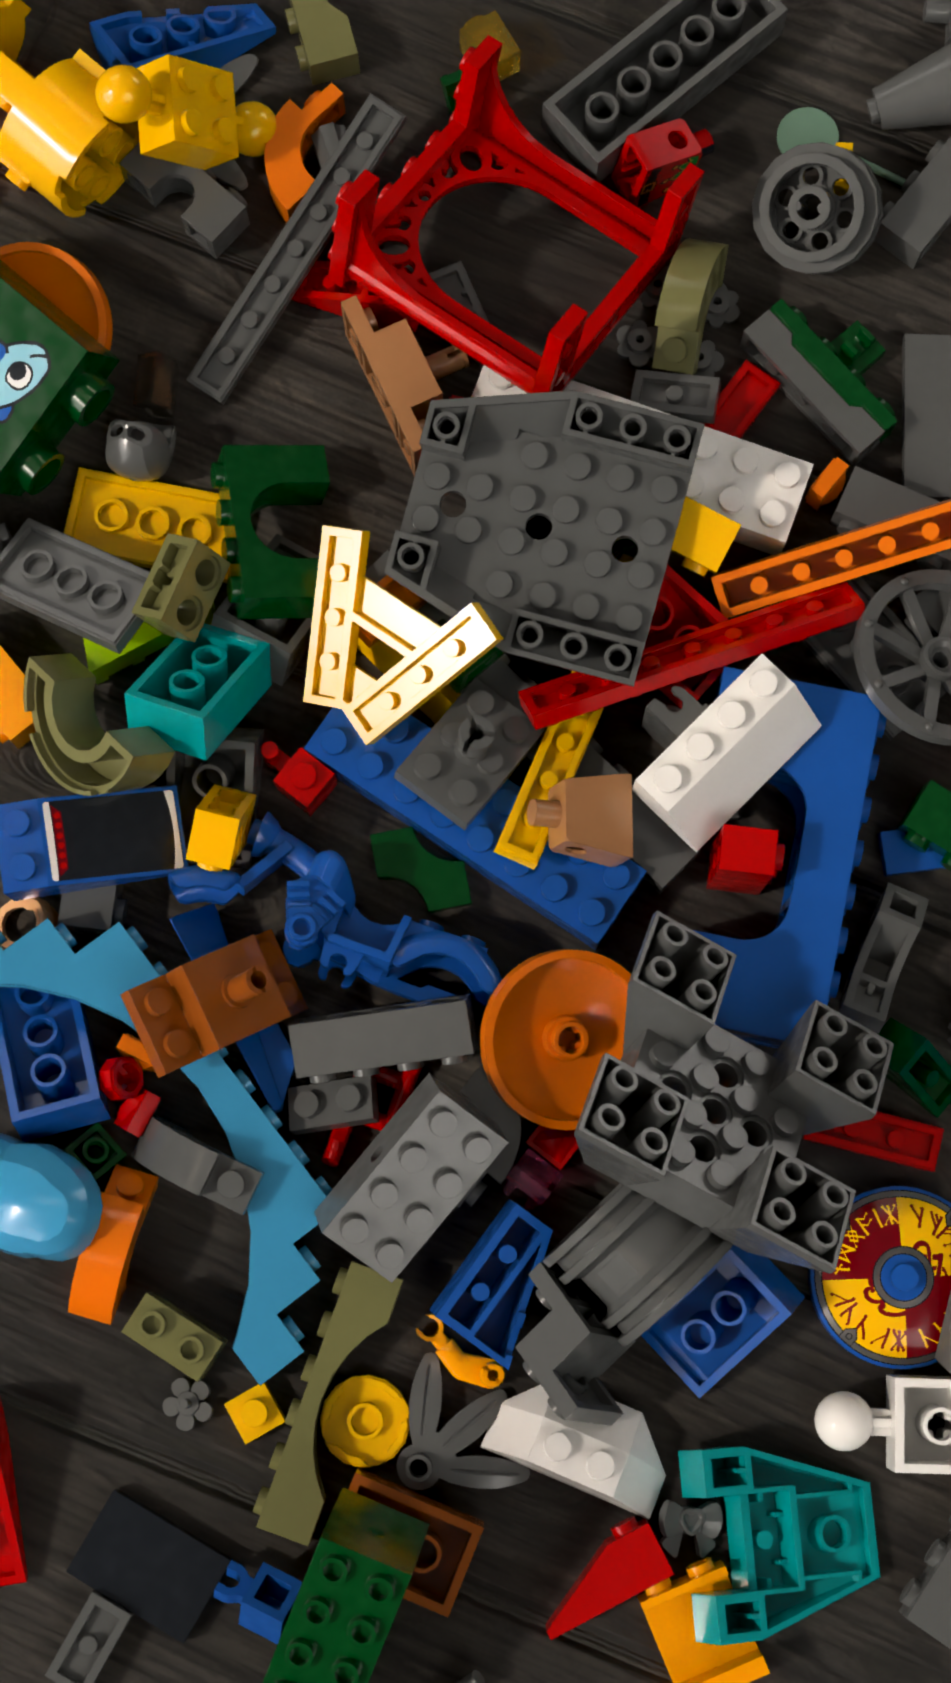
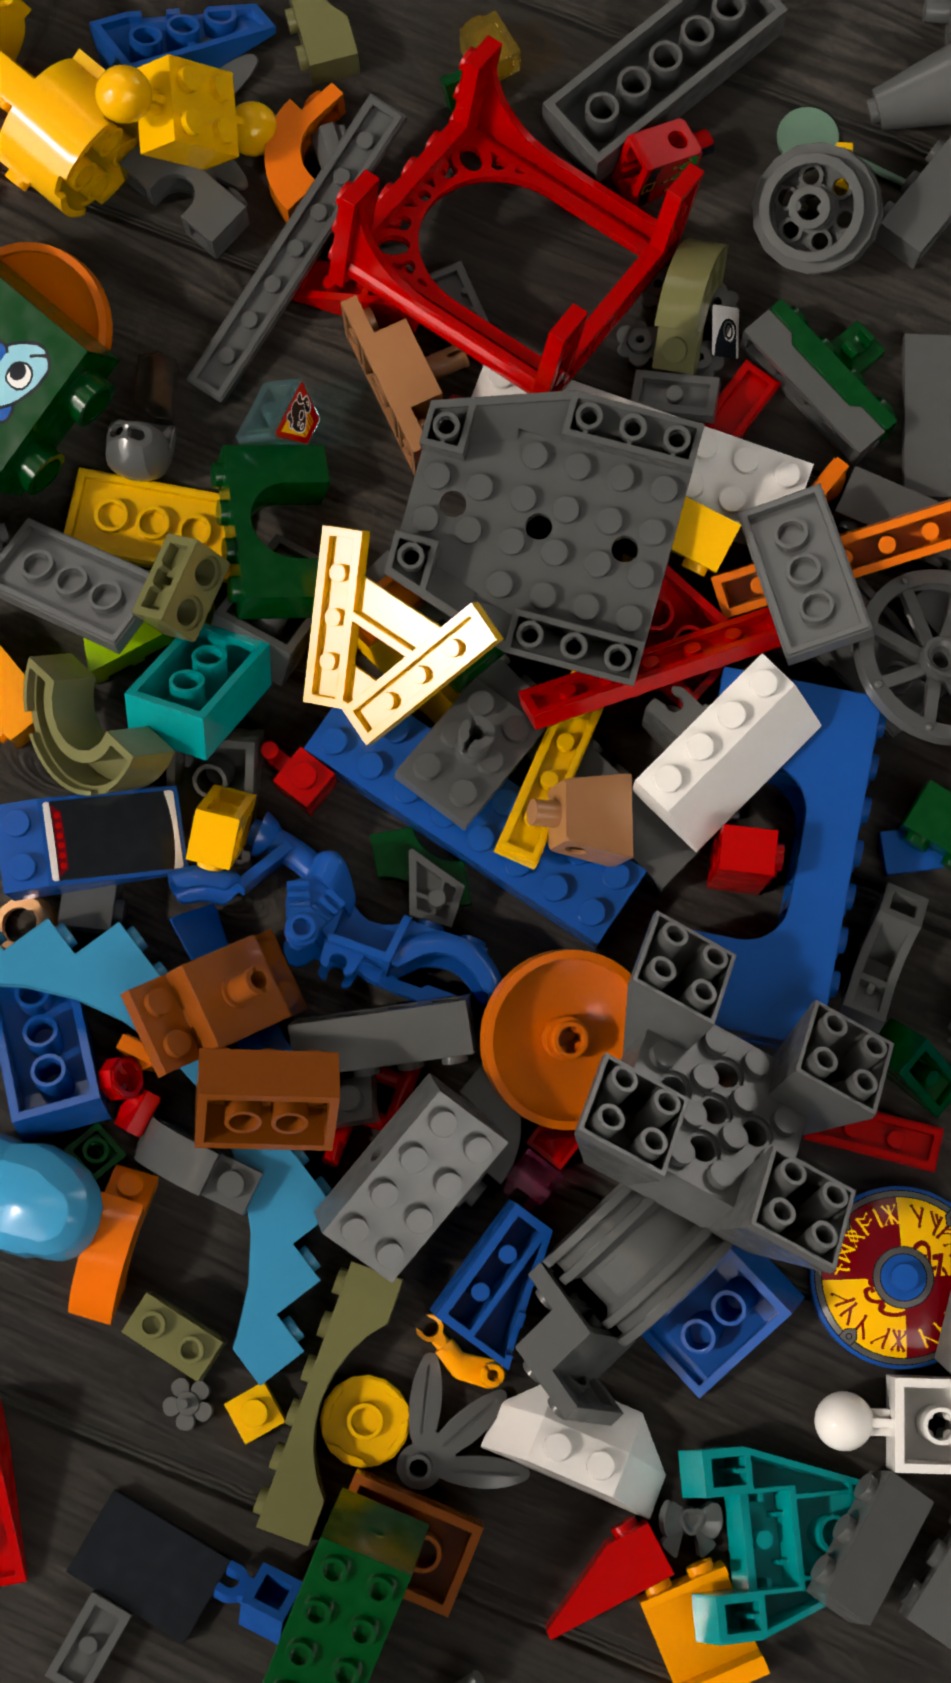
(266, 1099): none -> dark orange brick
(280, 415): none -> clear light blue slope
(432, 891): none -> dark grey piece
(725, 331): none -> sticker
(805, 575): none -> dark grey tile
(869, 1546): none -> dark grey brick

